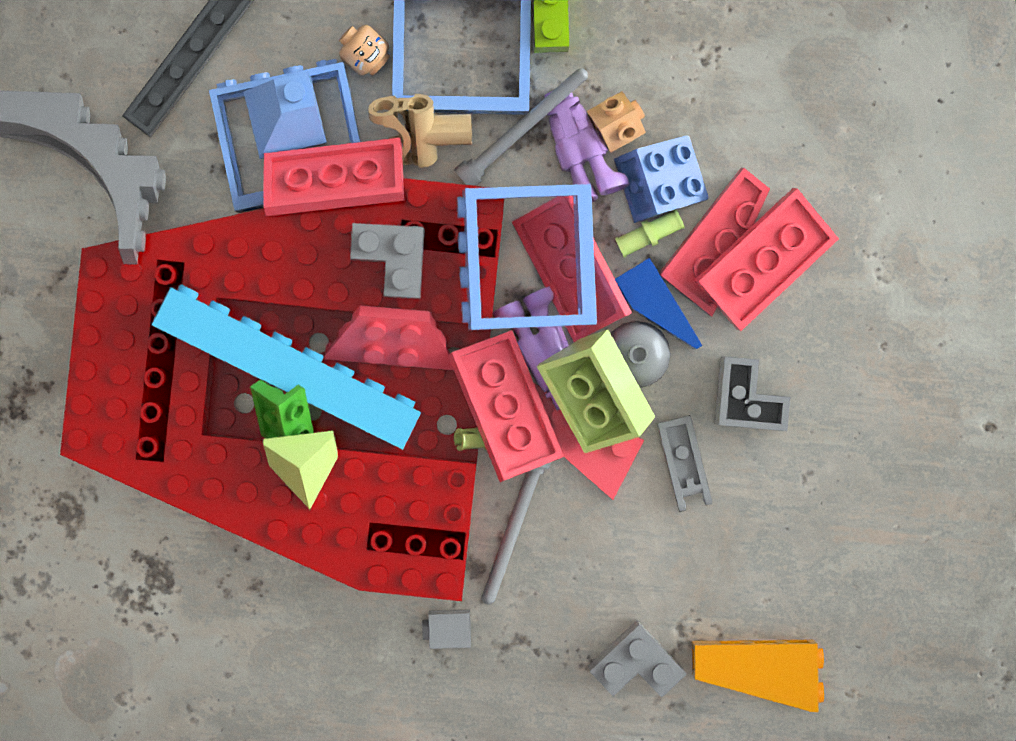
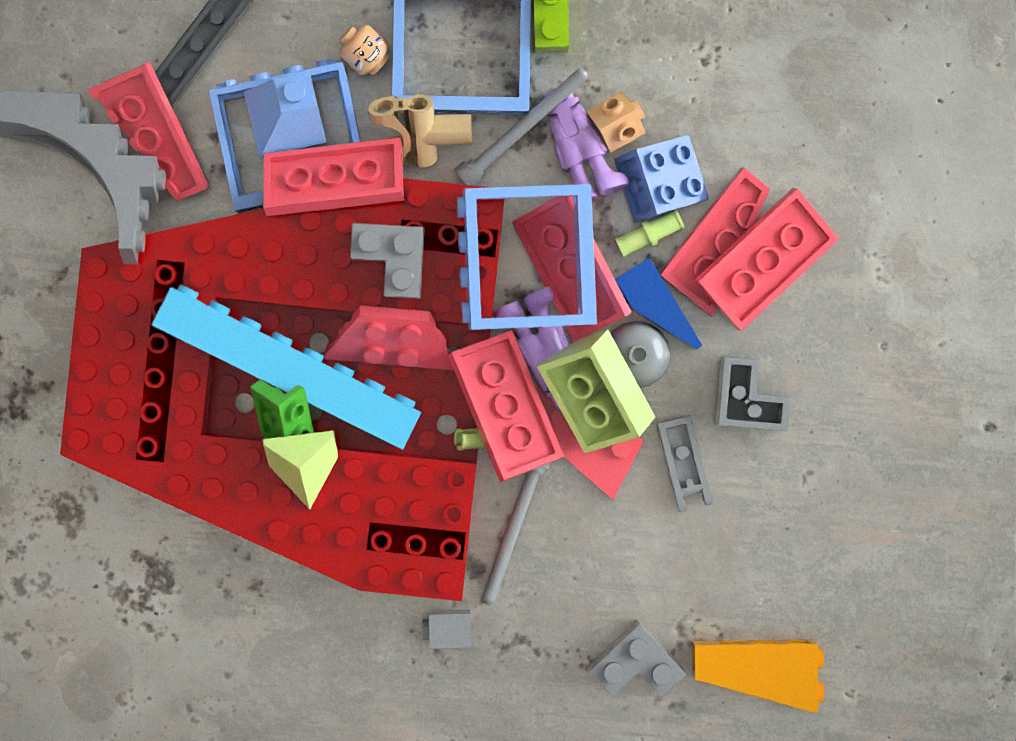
(145, 115): none -> coral wing

